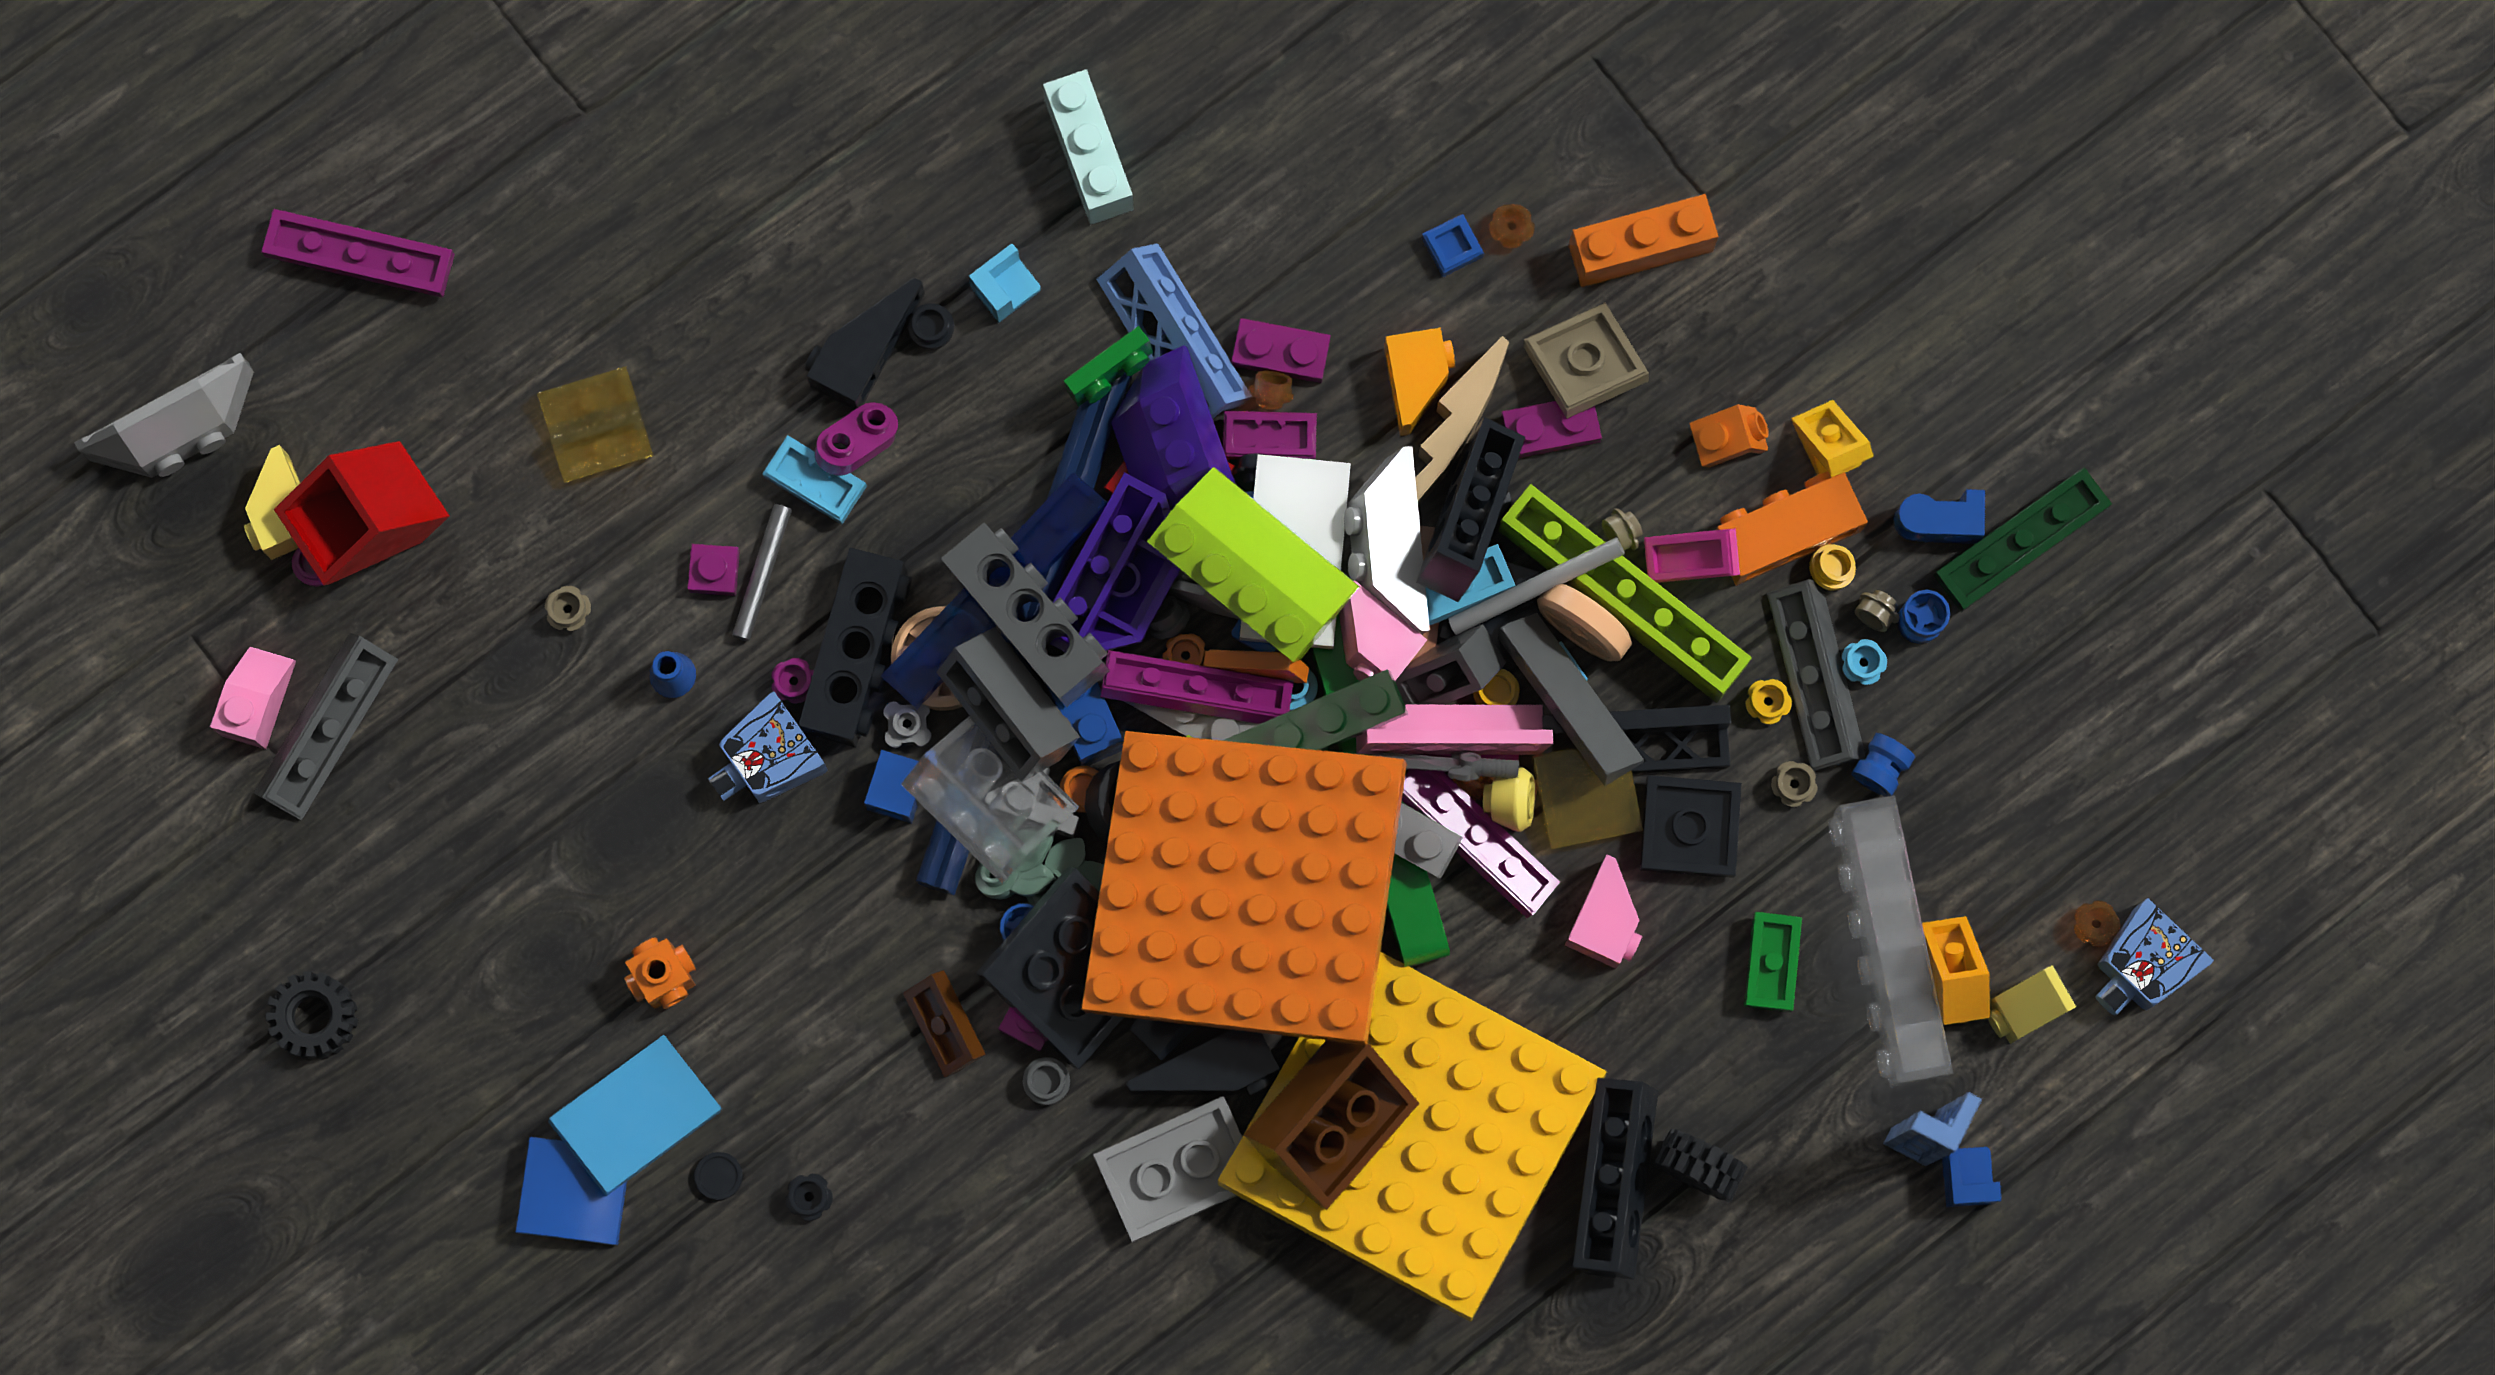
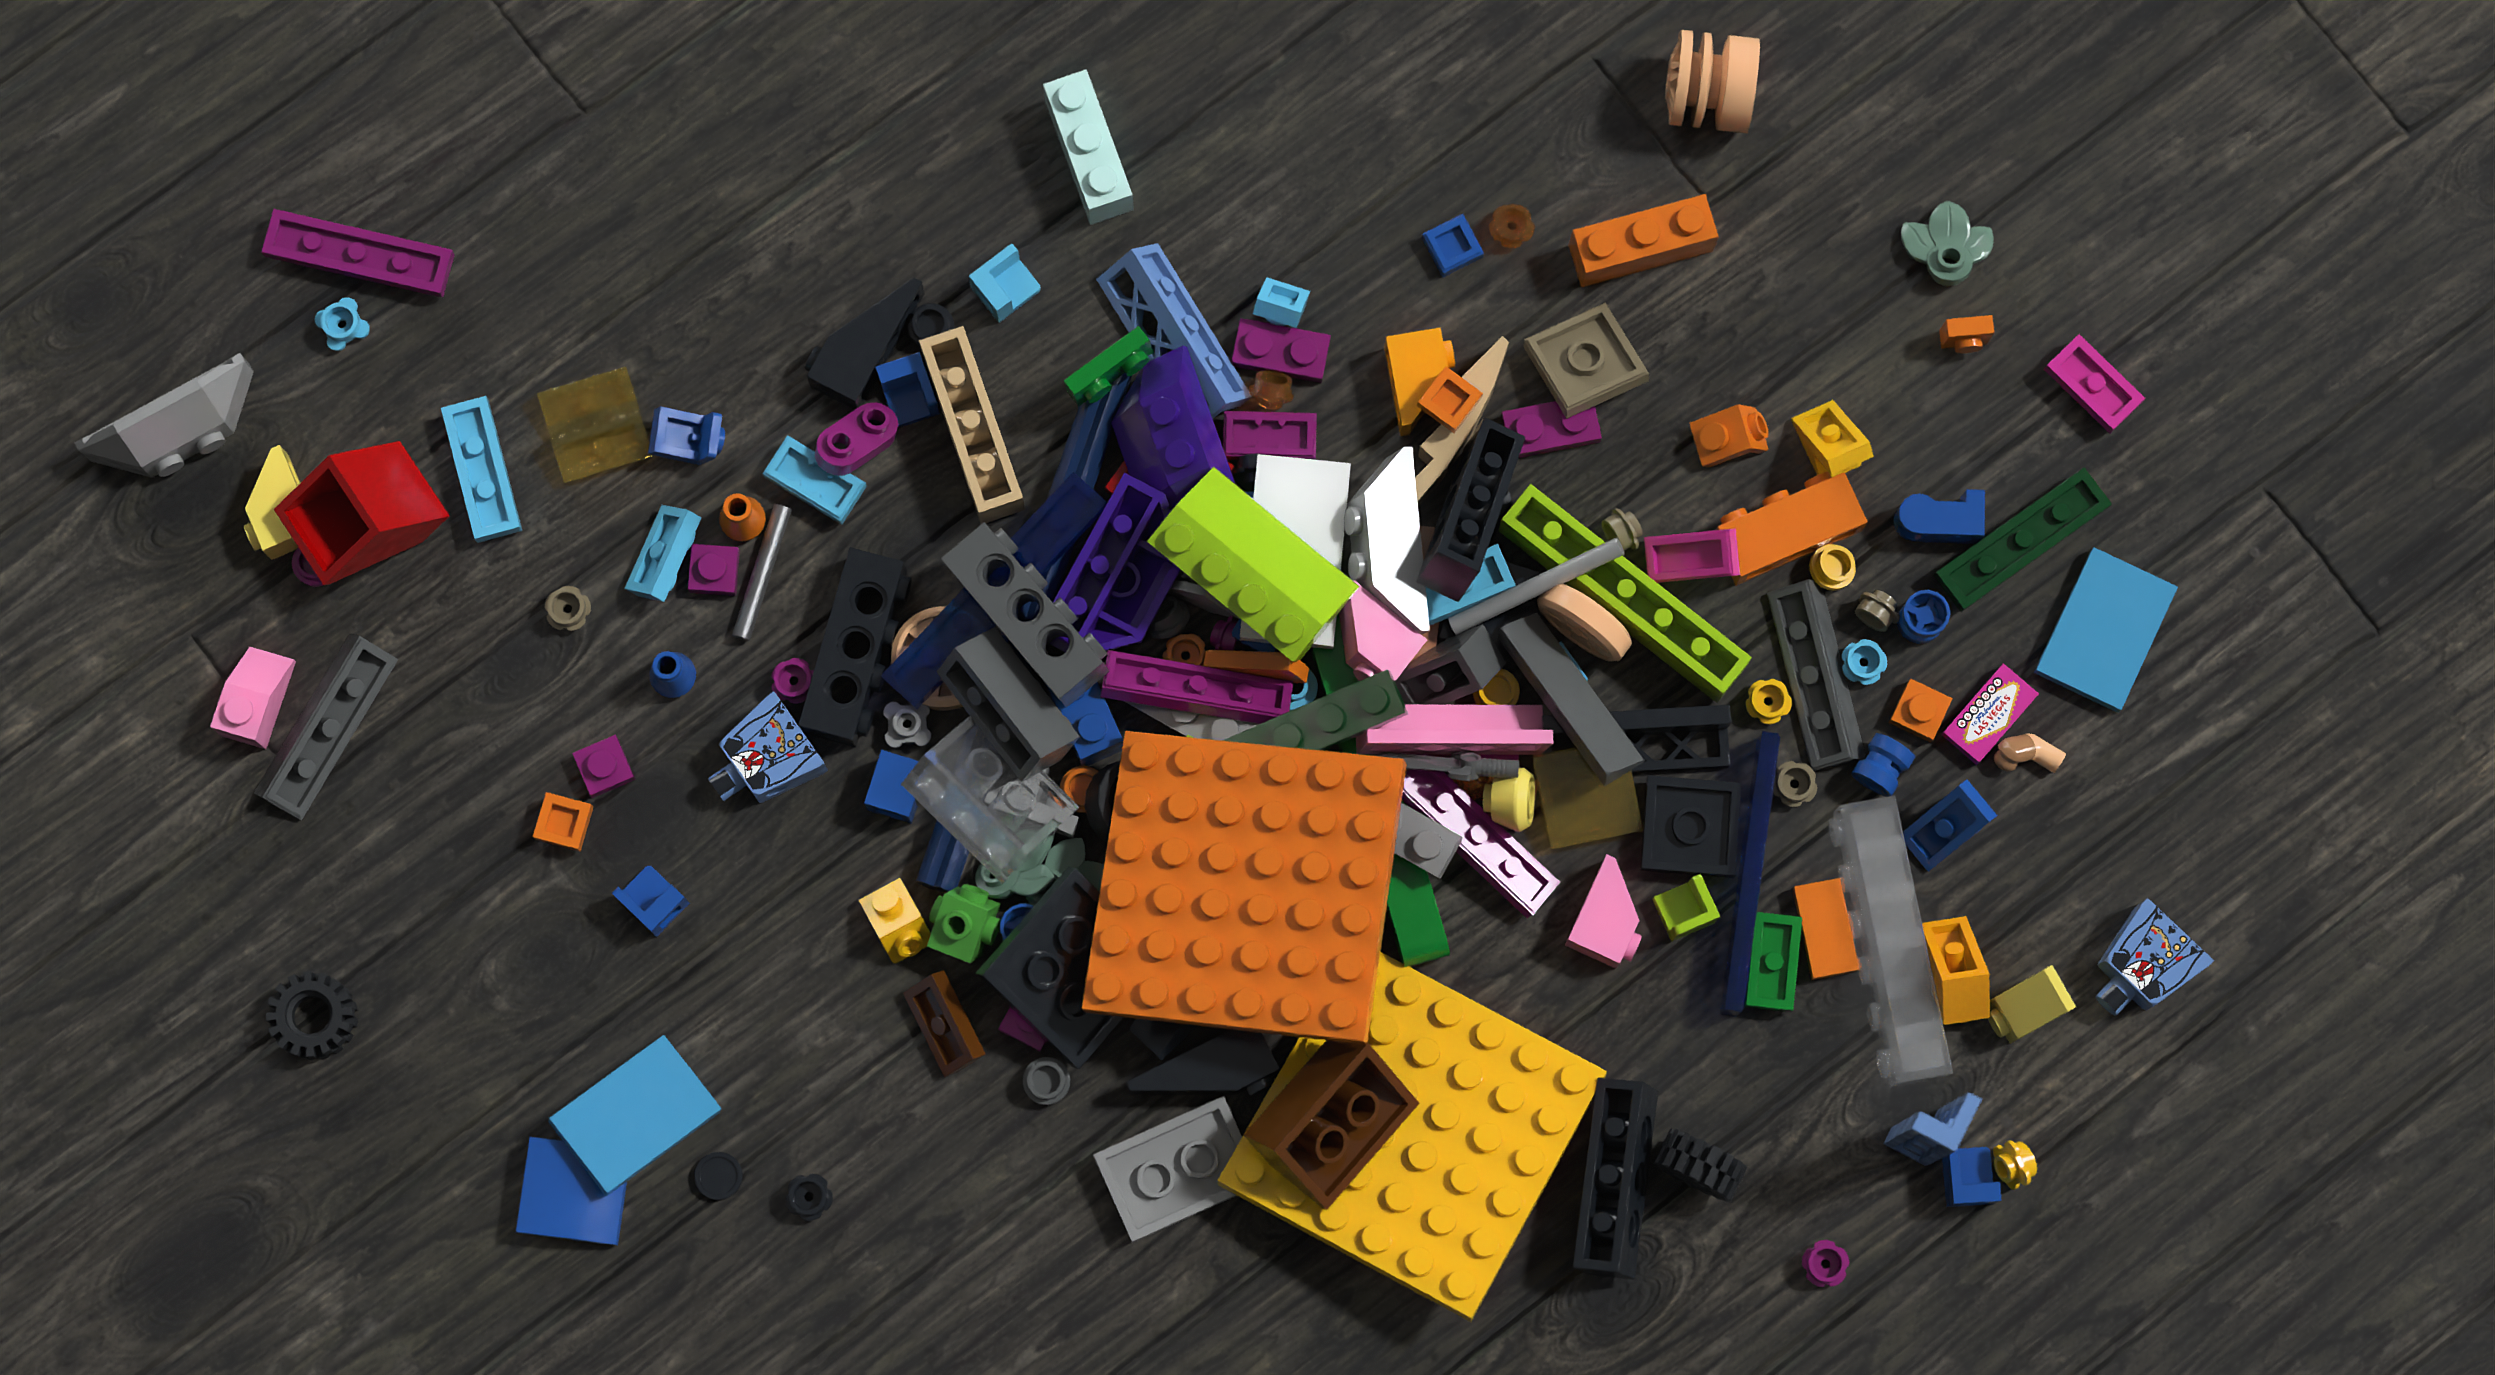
(330, 317): none -> medium azure plate
(481, 469): none -> medium azure plate
(563, 821): none -> orange plate
(603, 766): none -> magenta plate
(652, 900): none -> blue panel
(663, 553): none -> medium azure plate
(669, 988): orange brick -> none
(686, 435): none -> bracket
(744, 526): none -> orange cone
(896, 920): none -> yellow bracket
(908, 389): none -> blue panel
(964, 923): none -> bright green brick
(972, 425): none -> tan brick
(1222, 638): none -> magenta plate
(1281, 303): none -> medium azure plate
(1450, 399): none -> orange plate
(1686, 908): none -> lime panel
(1713, 81): none -> light nougat wheel
(1750, 874): none -> clear blue tile
(1825, 929): none -> orange tile
(1838, 1263): none -> magenta plate
(1920, 710): none -> orange plate
(1947, 238): none -> sand green plate
(1948, 825): none -> blue slope
(1967, 333): none -> orange plate
(1990, 714): none -> tile
(2014, 1163): none -> yellow plate
(2025, 748): none -> arm
(2094, 383): none -> dark pink plate
(2105, 629): none -> dark azure tile
(2108, 923): clear orange plate -> none

